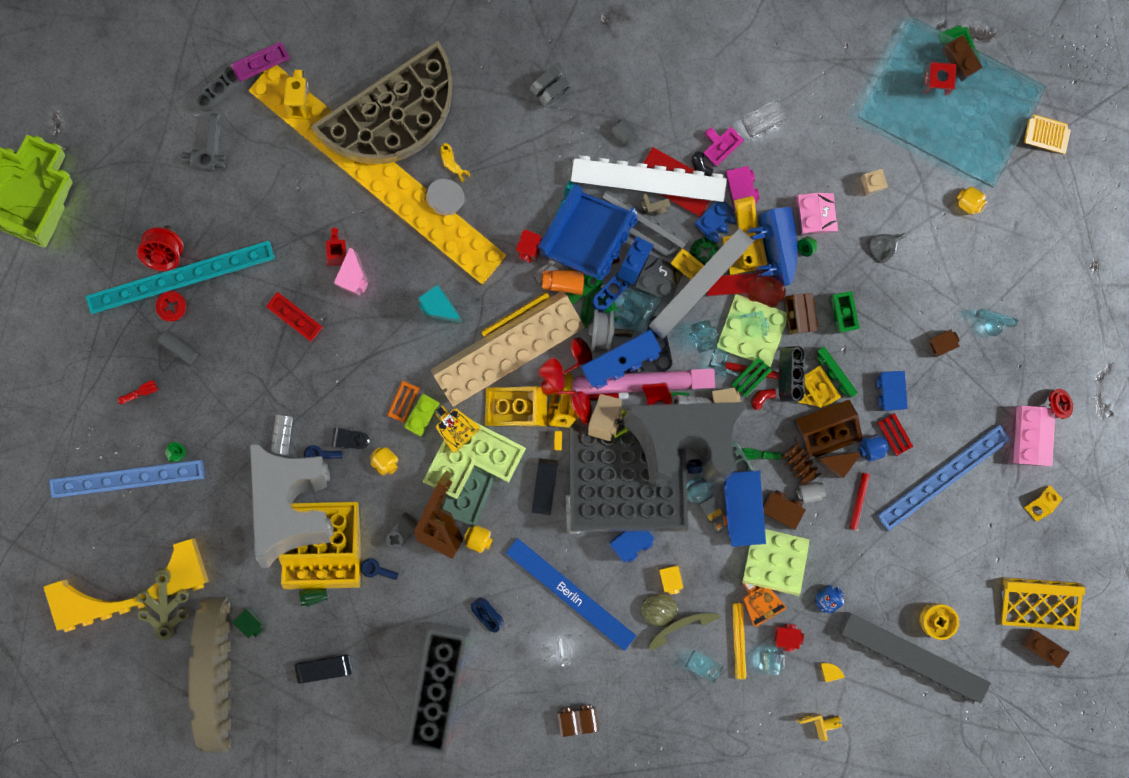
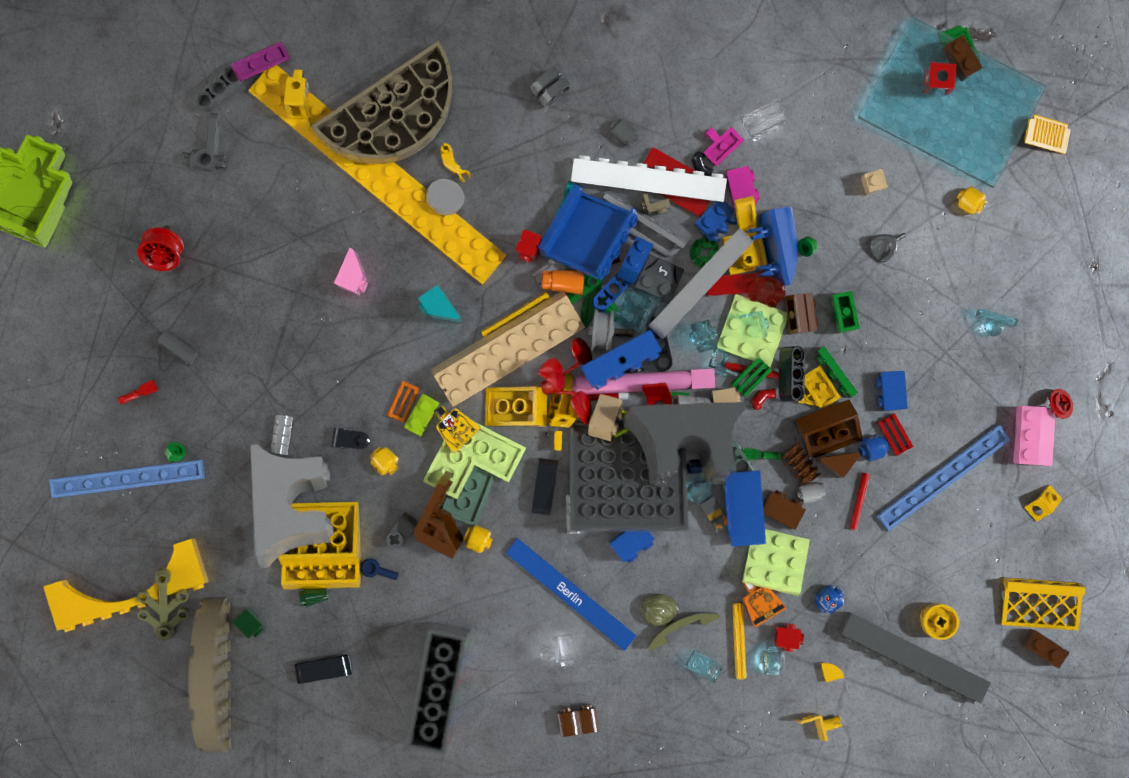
(162, 304): red gear -> none
(180, 277): teal plate -> none
(294, 317): red plate -> none
(315, 451): dark blue plate -> none
(335, 249): red brick -> none
(487, 615): dark blue plate -> none
(671, 579): yellow brick -> none
(686, 264): yellow plate -> none
(816, 213): bright pink slope -> none
(944, 342): reddish brown brick -> none

